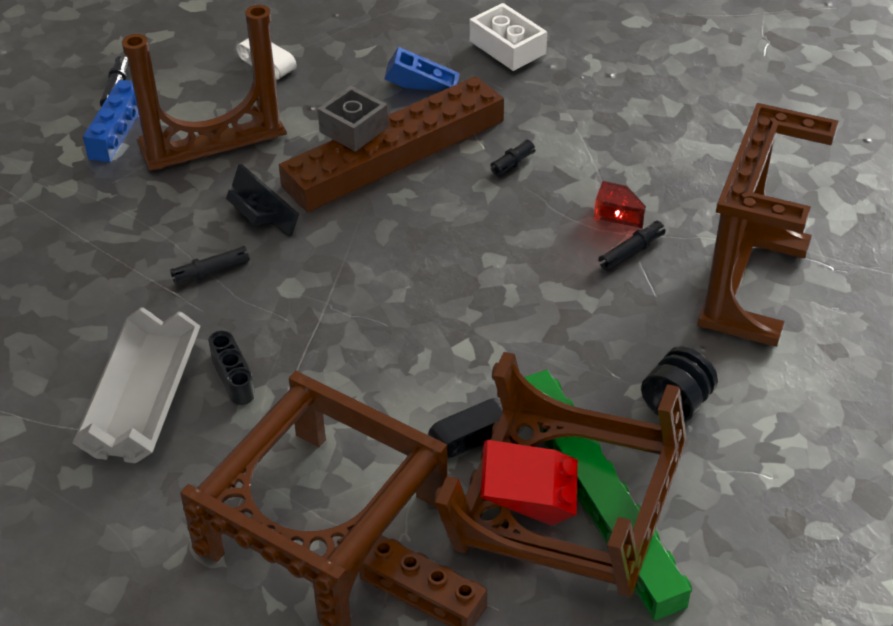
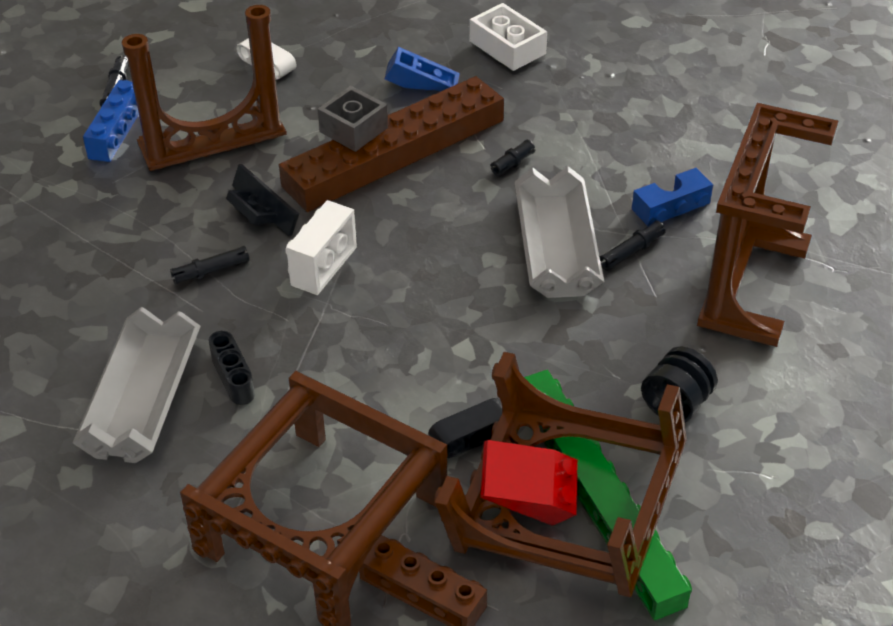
(321, 247): none -> white brick
(558, 234): none -> light grey panel
(619, 205): clear red slope -> none
(689, 192): none -> blue arch

